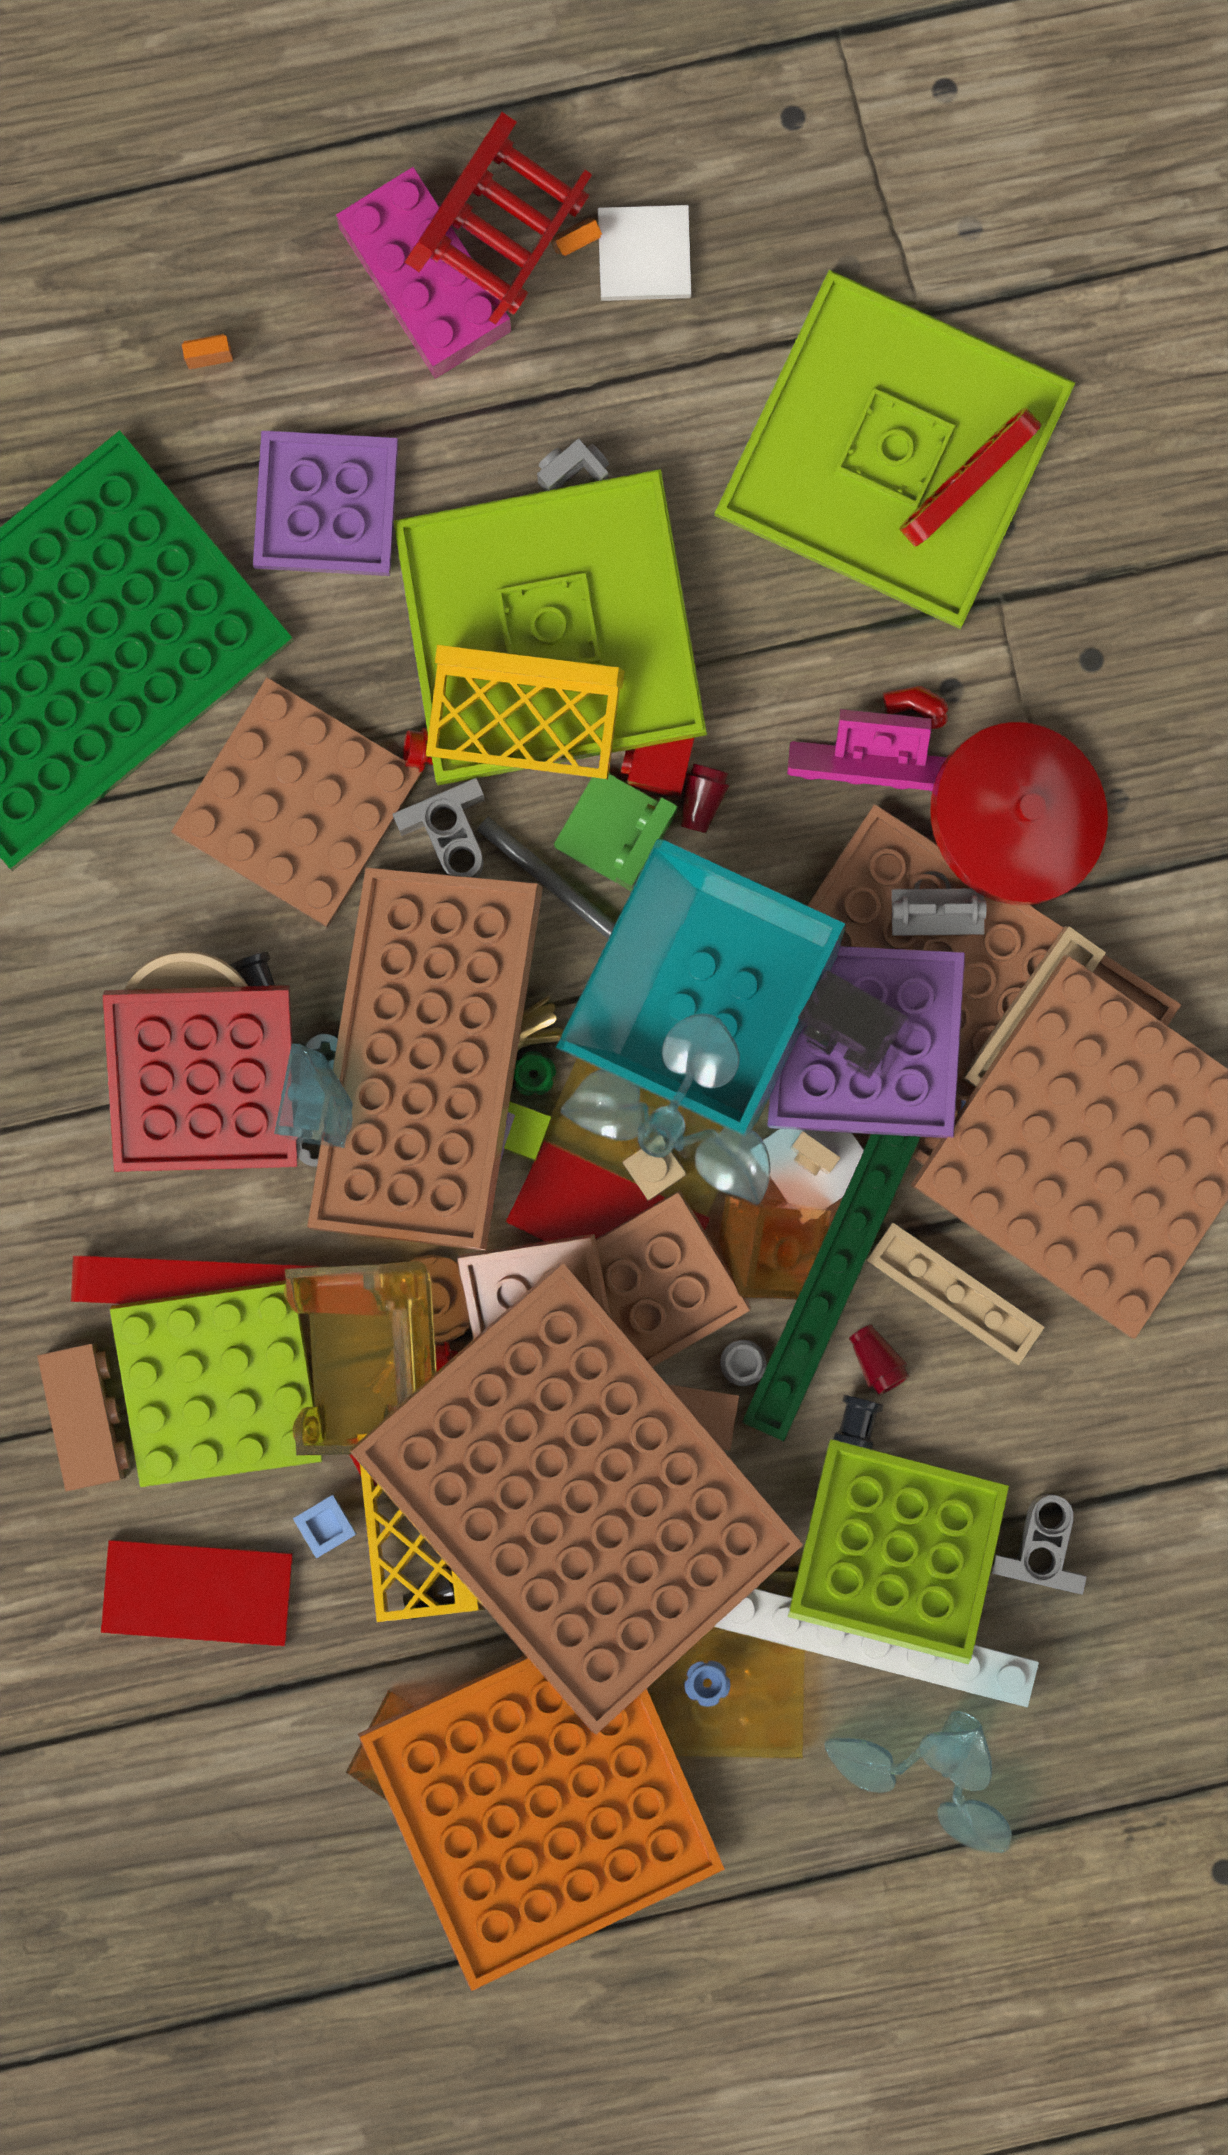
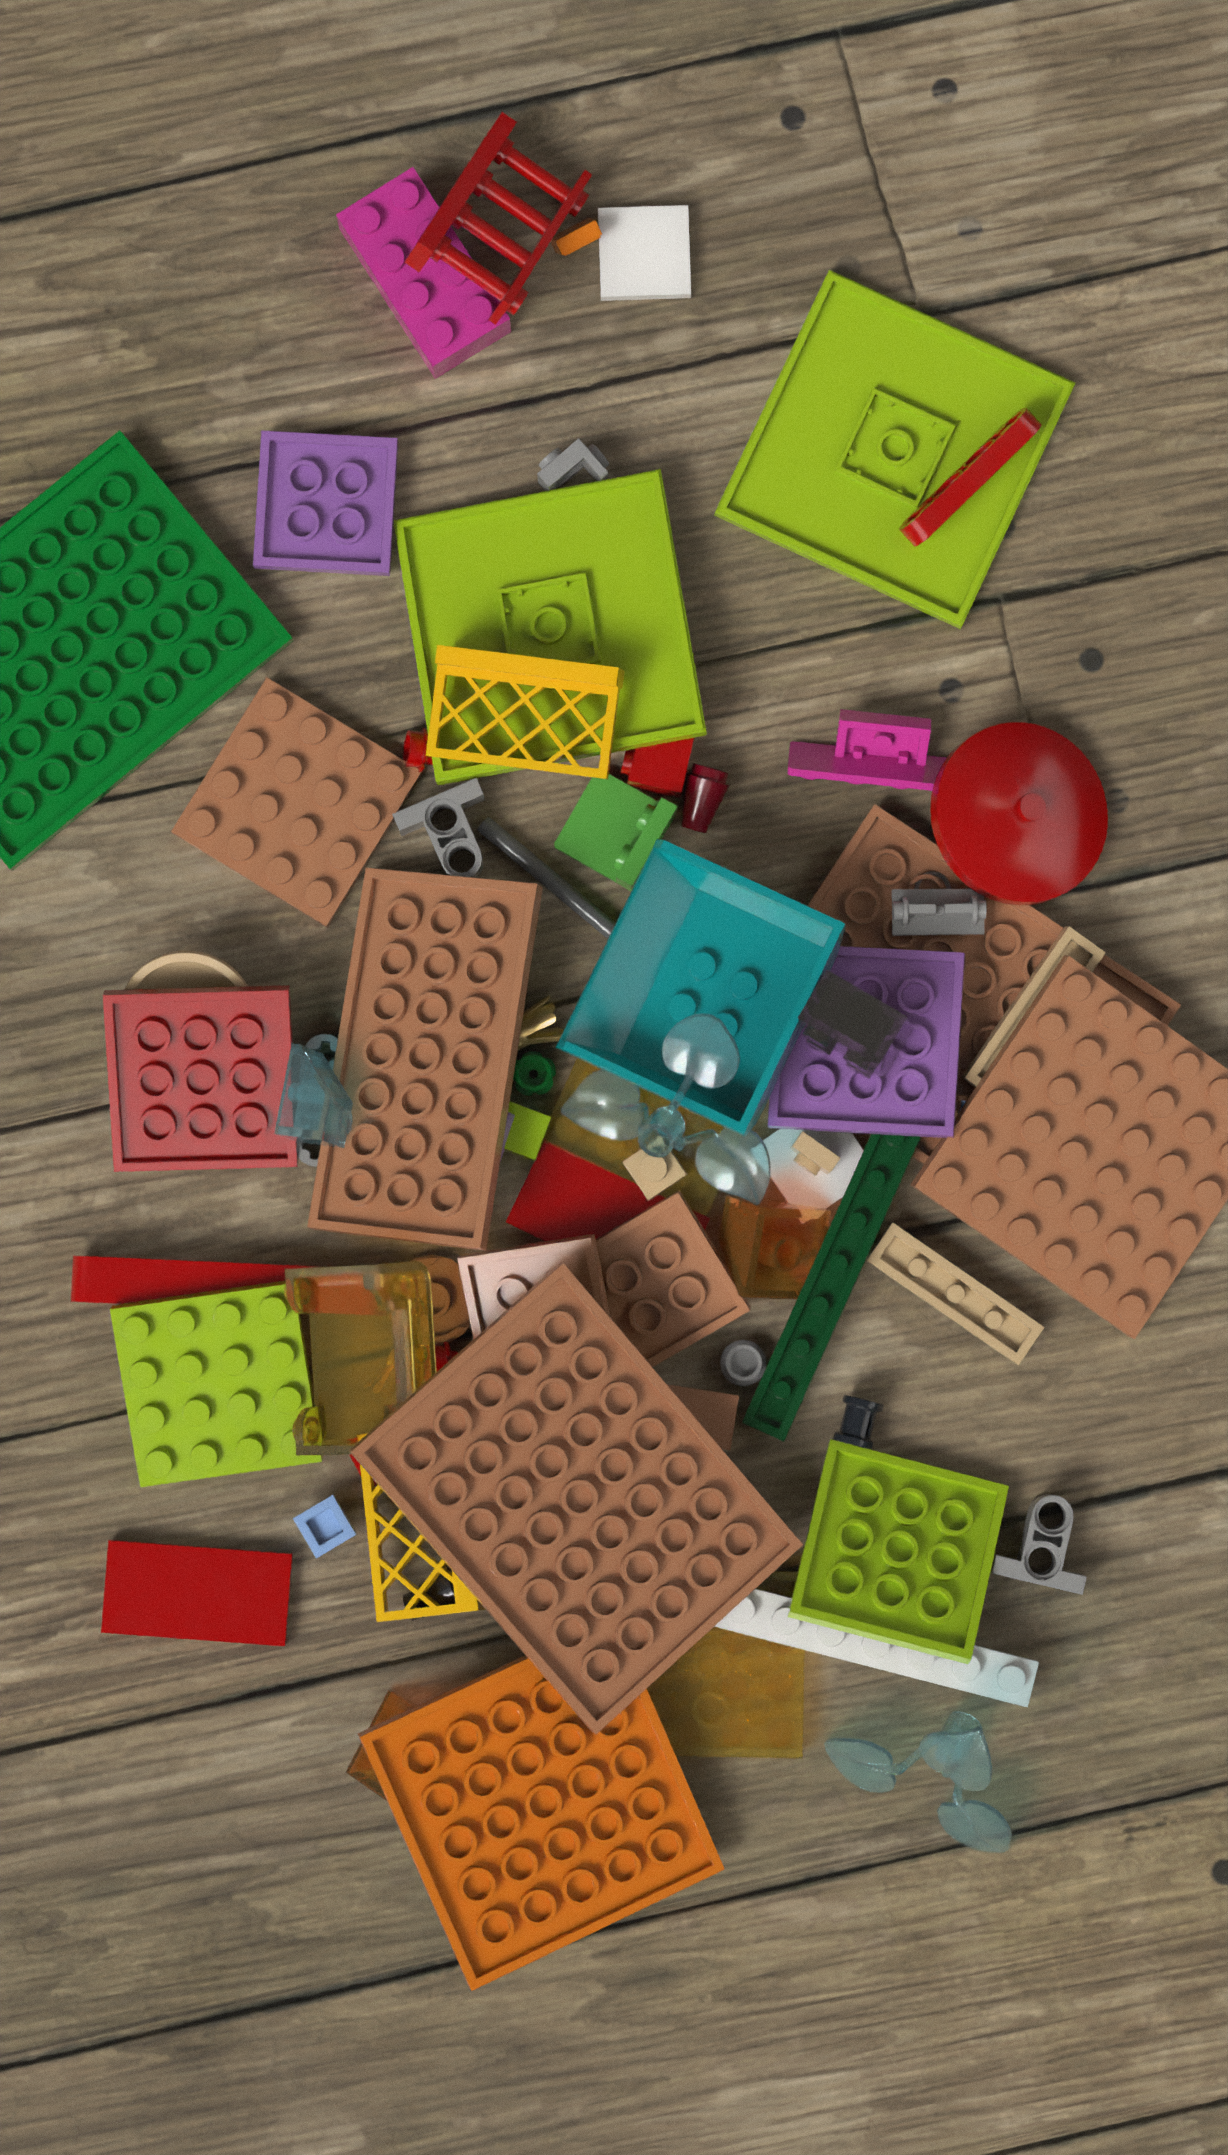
(83, 1416): nougat brick -> none
(207, 351): orange tile -> none
(255, 970): black bush -> none
(707, 1695): medium blue plate -> none
(878, 1360): dark red cone -> none
(921, 701): red arm -> none

